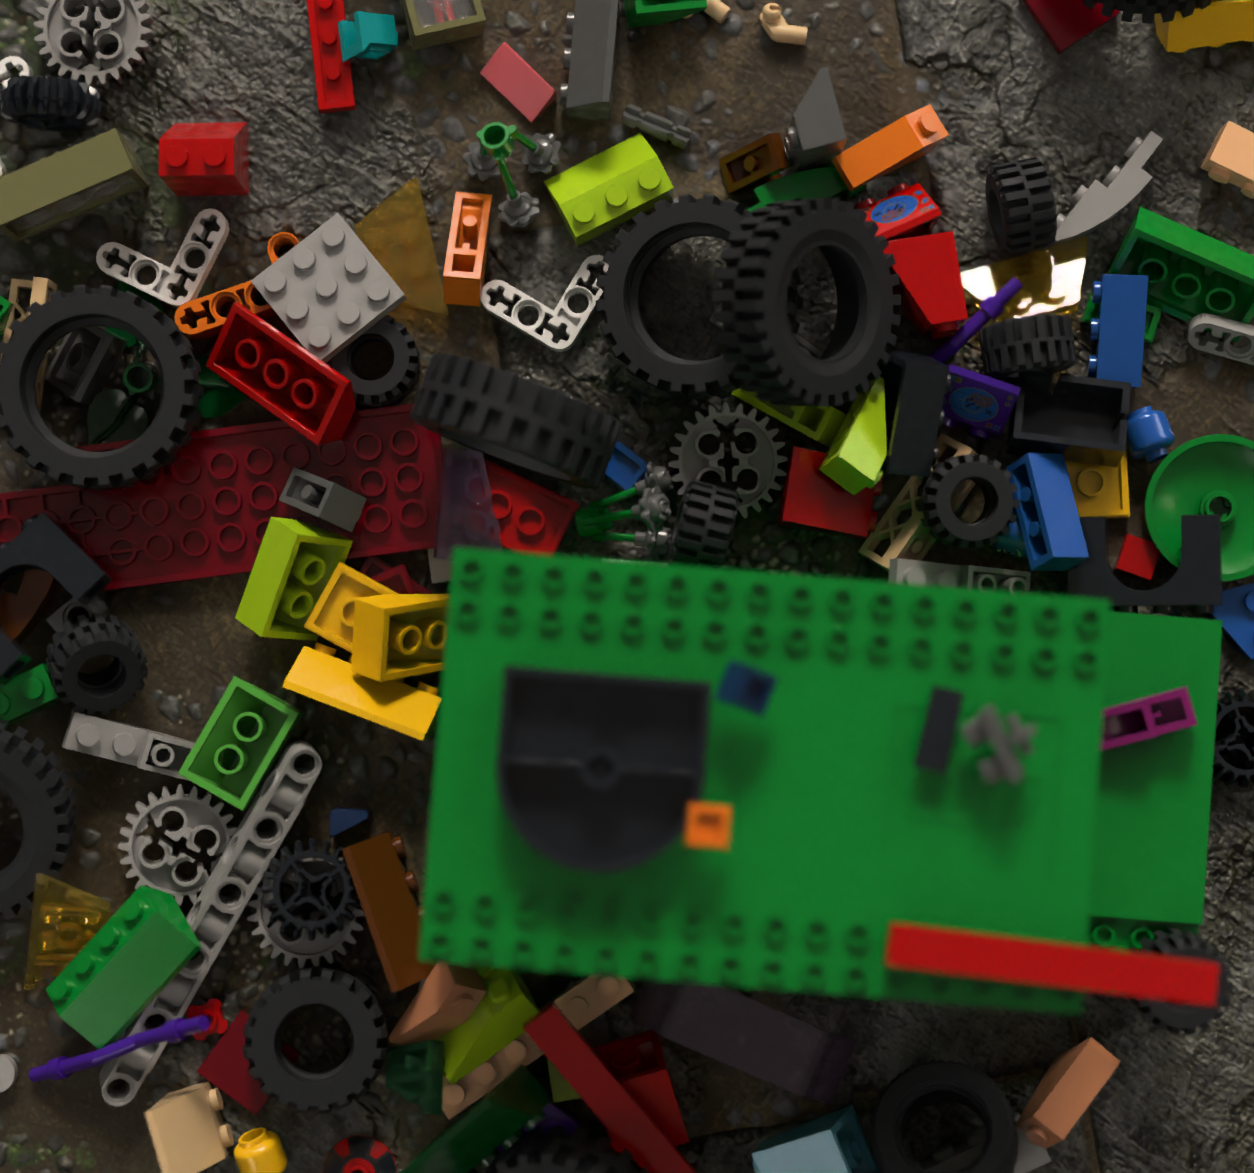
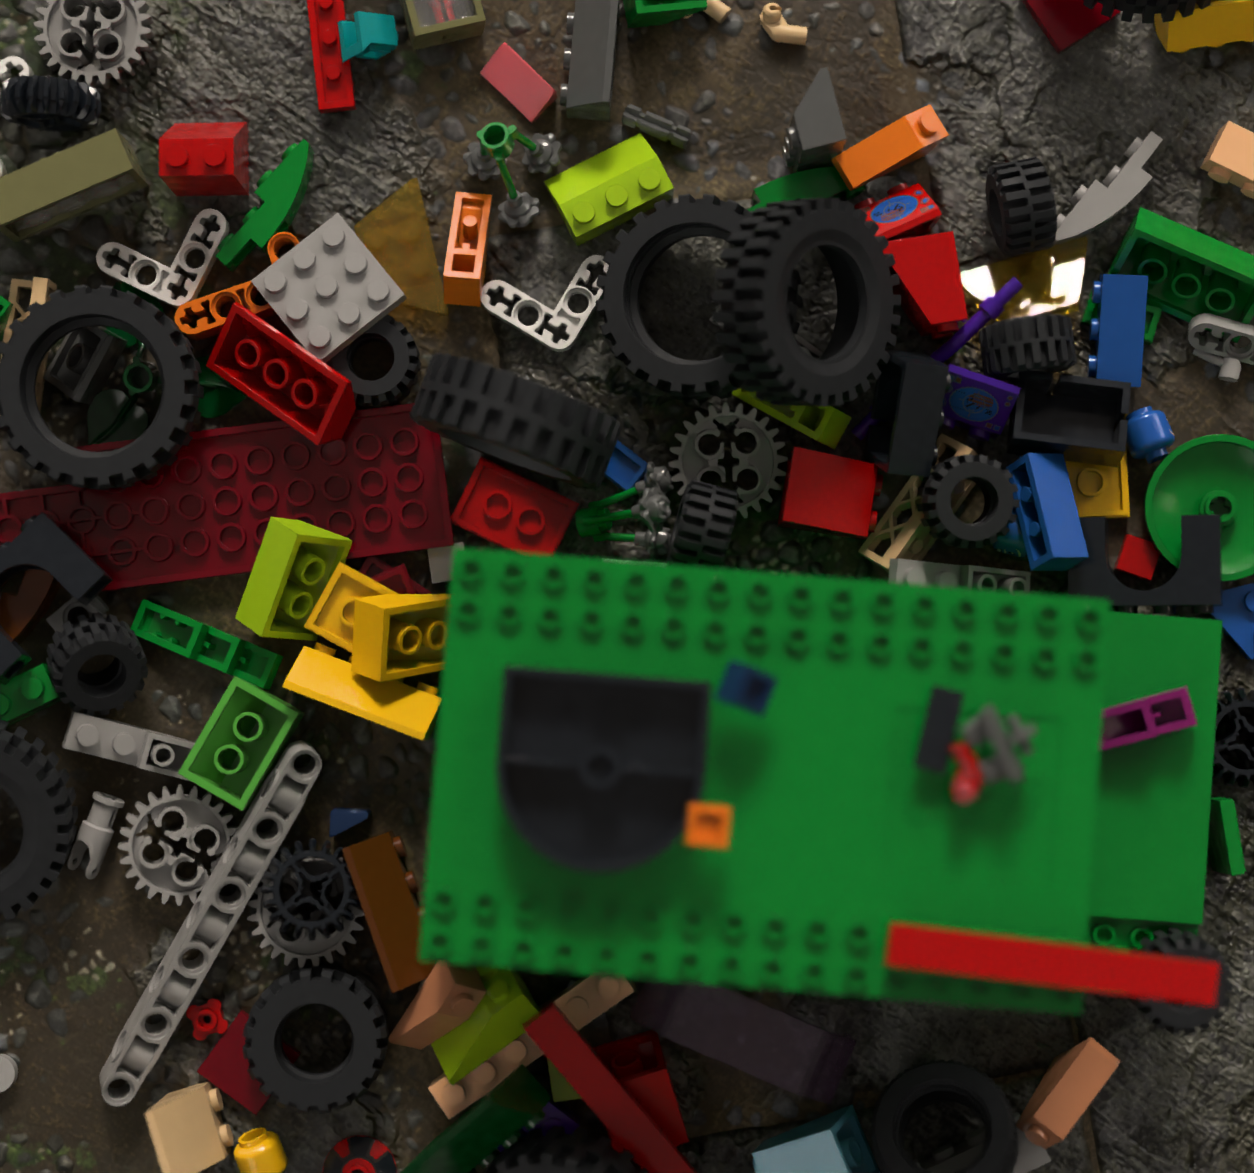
(60, 927): clear yellow wing -> none
(95, 833): none -> light grey piece
(124, 966): green slope -> none
(172, 1031): dark purple bar -> none
(206, 644): none -> green slope
(281, 197): none -> green slope
(323, 499): dark grey slope -> none
(418, 1073): clear green wing -> none
(465, 505): wing -> none
(754, 164): reddish brown slope -> none
(860, 442): lime slope -> none
(968, 775): none -> red arm
(1224, 838): none -> green tile
(1229, 367): none -> light grey hand

